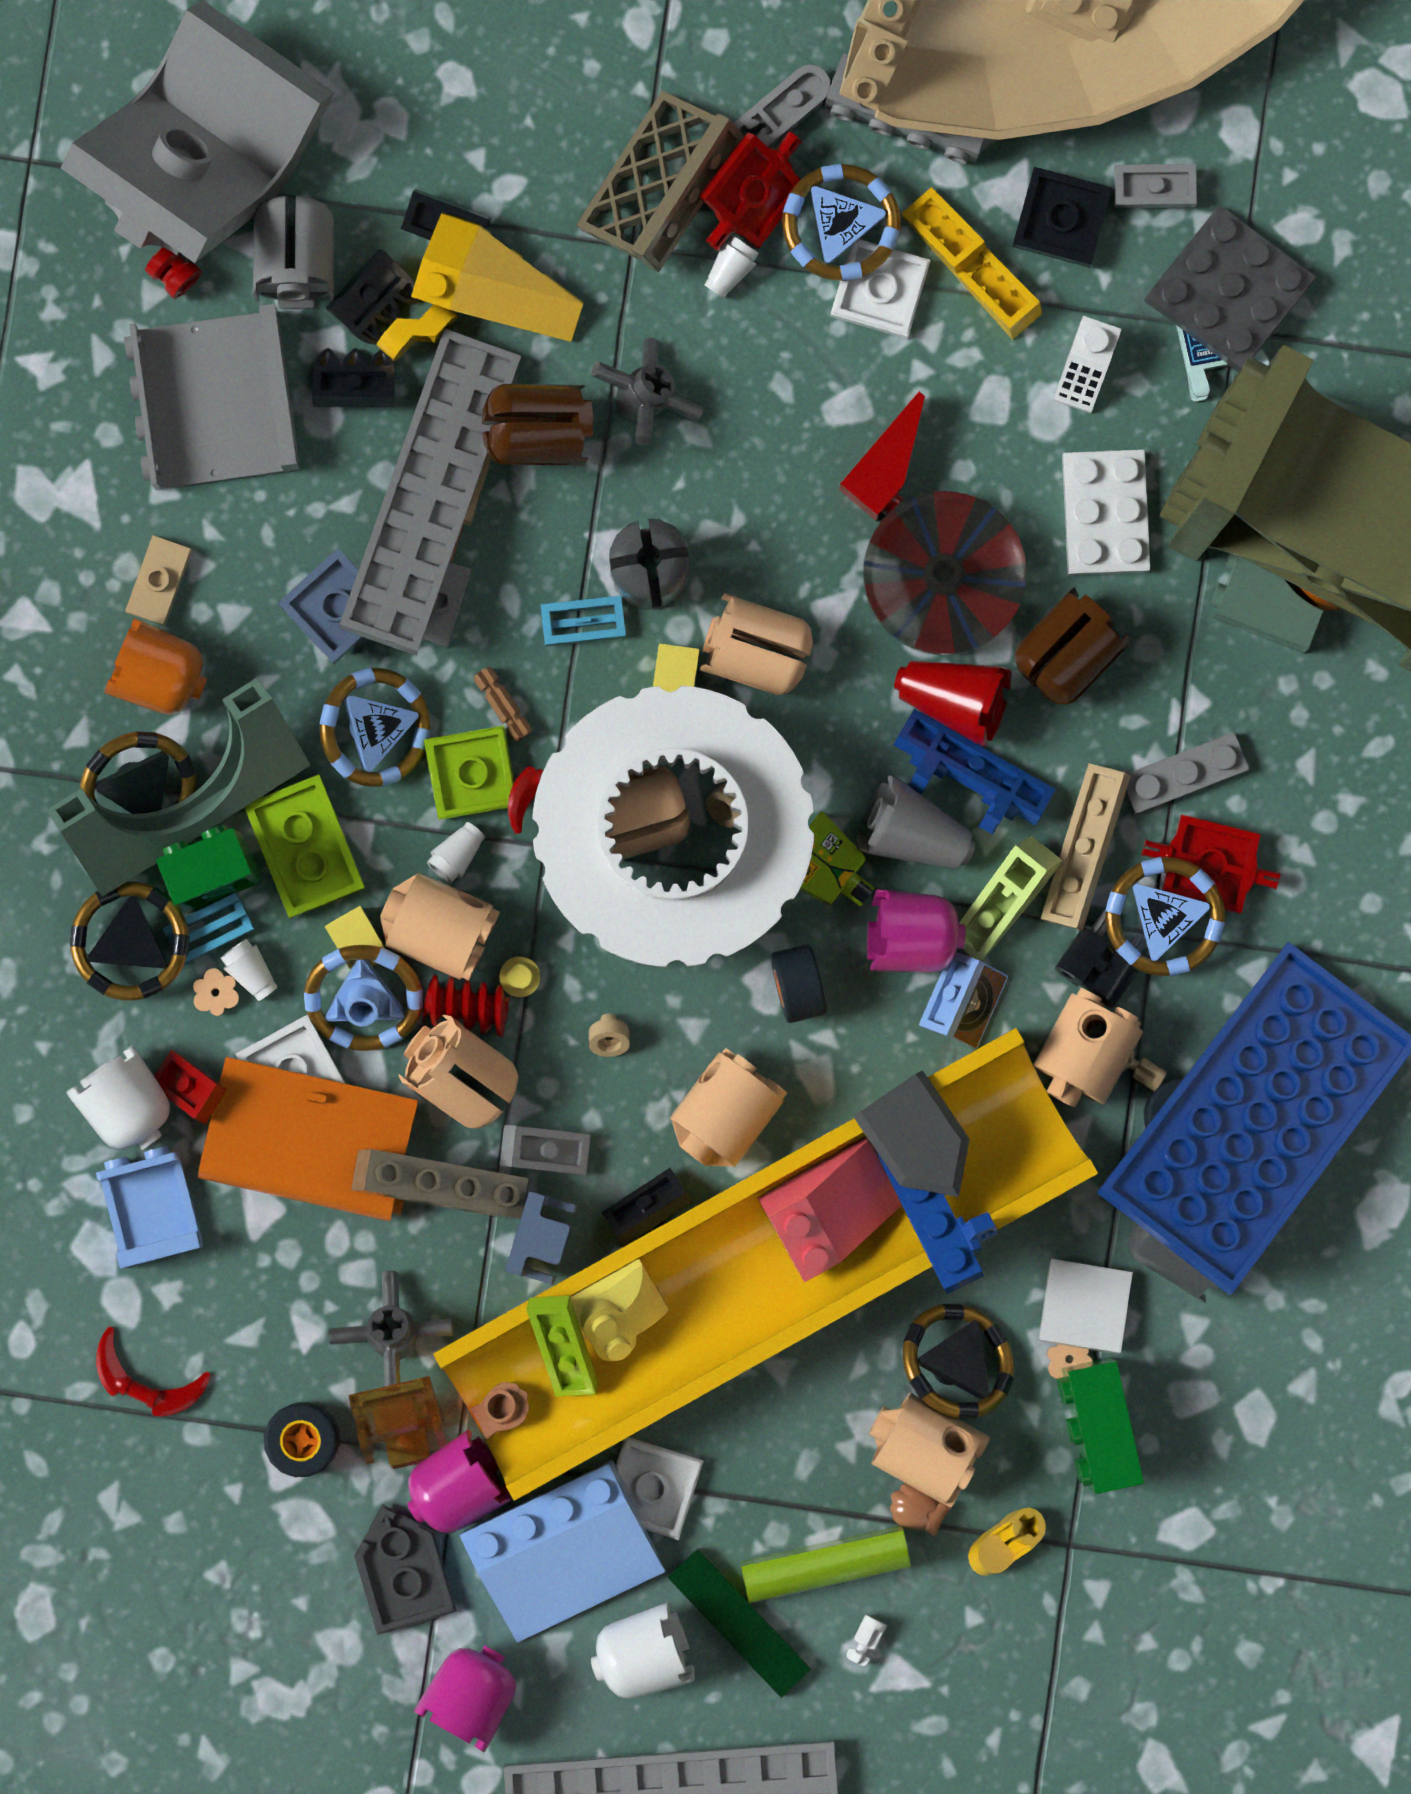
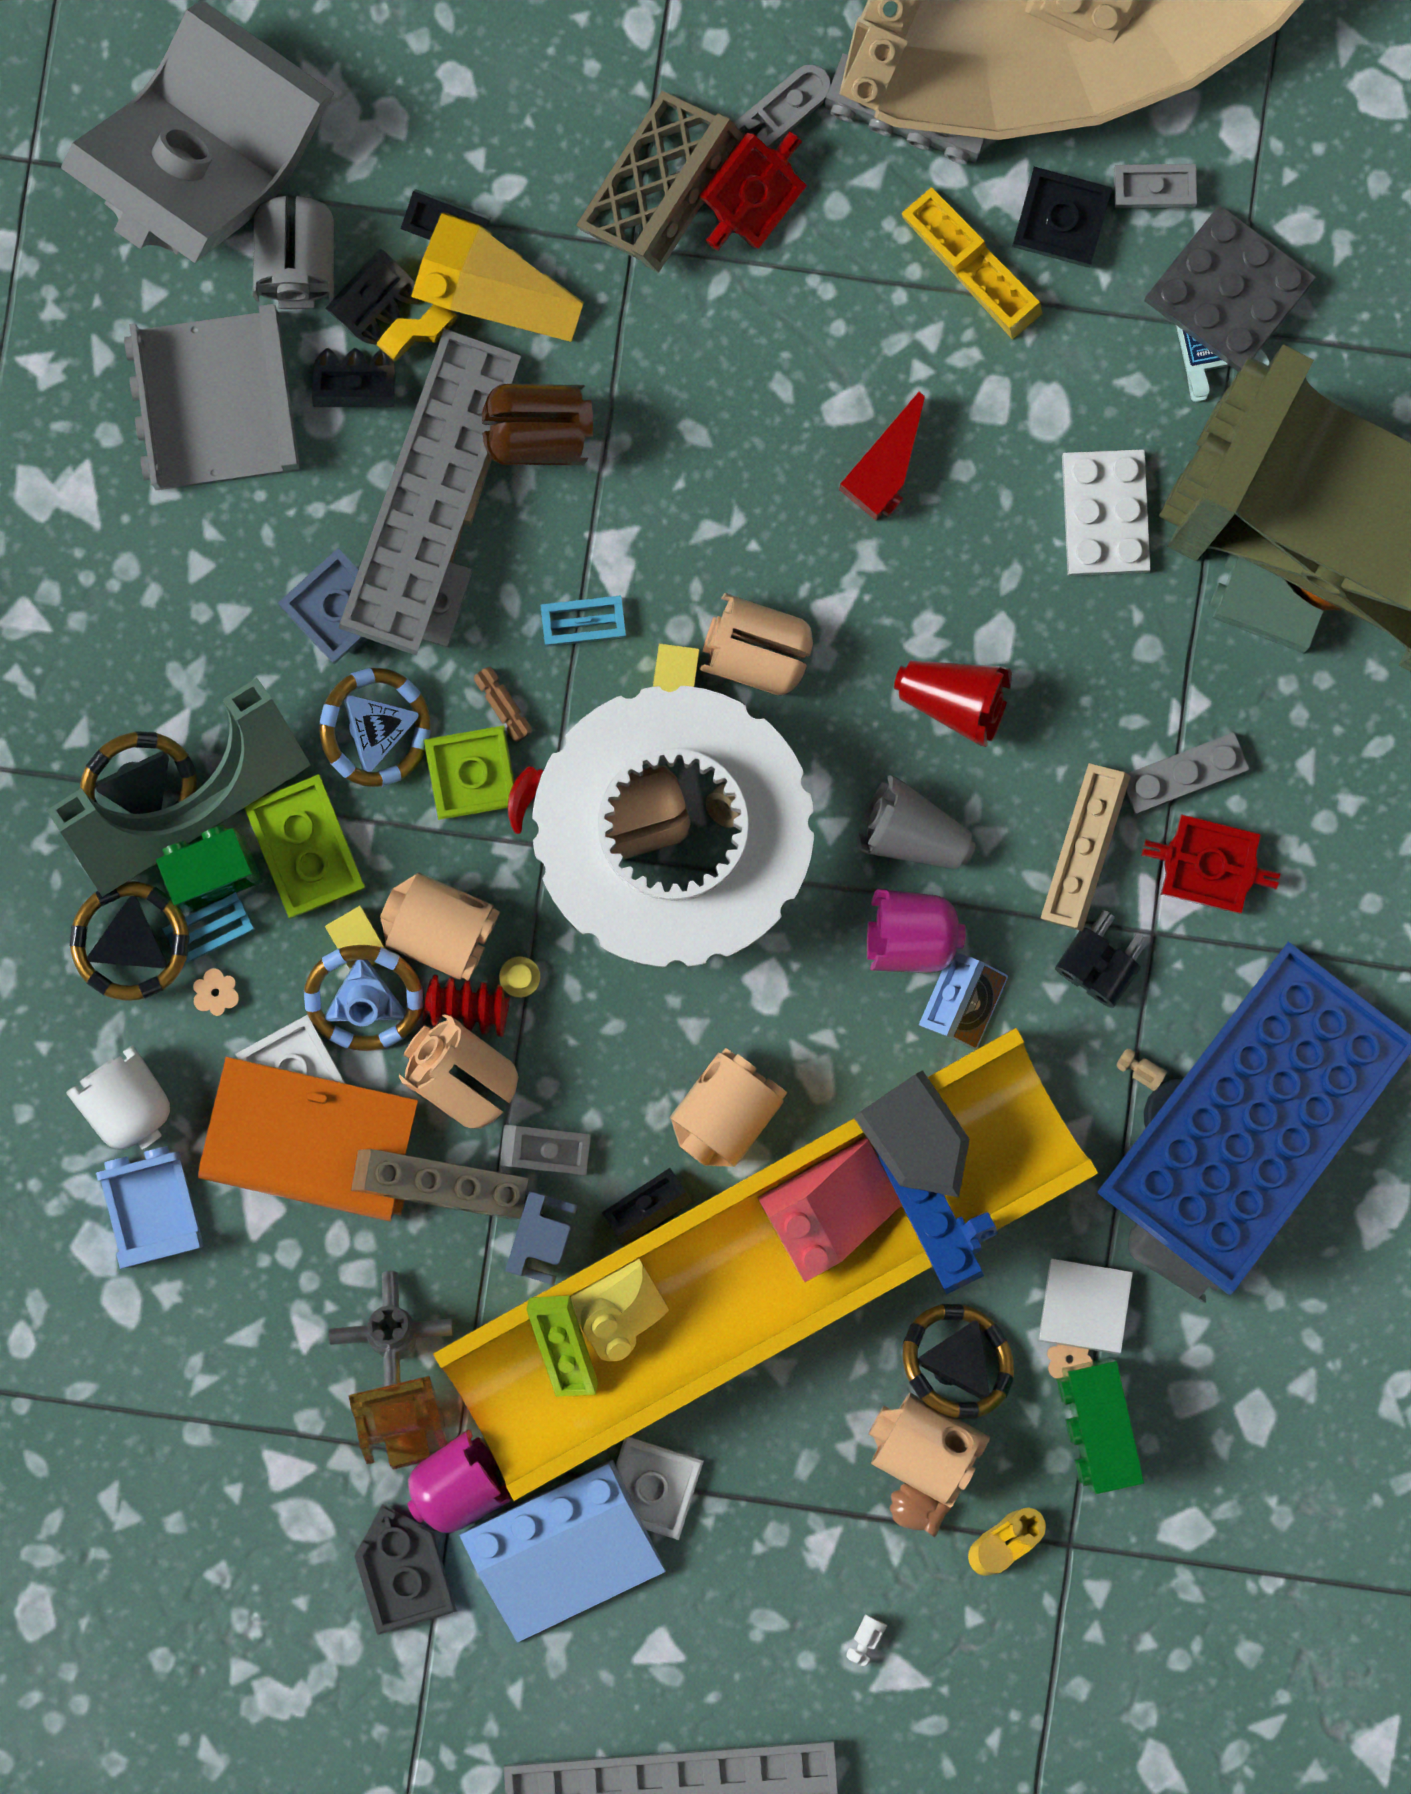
(156, 670): orange cylinder -> none
(158, 580): tan plate -> none
(160, 1401): red piece -> none
(173, 272): red wheel -> none
(189, 1087): red plate -> none
(249, 969): white cone -> none
(289, 1435): black wheel -> none
(455, 853): white cone -> none
(469, 1695): dark pink cylinder -> none
(501, 1409): nougat animal -> none
(609, 1036): tan tile -> none
(643, 1653): white cylinder -> none
(646, 392): flat silver bar -> none
(666, 547): dark grey cylinder -> none
(731, 266): white cone -> none
(739, 1623): dark green tile -> none
(798, 983): black wheel -> none
(825, 1564): lime brick -> none
(834, 865): lime torso -> none
(841, 222): piece -> none
(885, 297): white tile -> none
(944, 573): clear smoke dish -> none
(945, 752): blue hinge -> none
(1007, 895): yellowish green slope -> none
(1069, 649): reddish brown cylinder -> none
(1083, 1063): light nougat cylinder -> none
(1087, 364): white slope -> none
(1165, 916): piece -> none

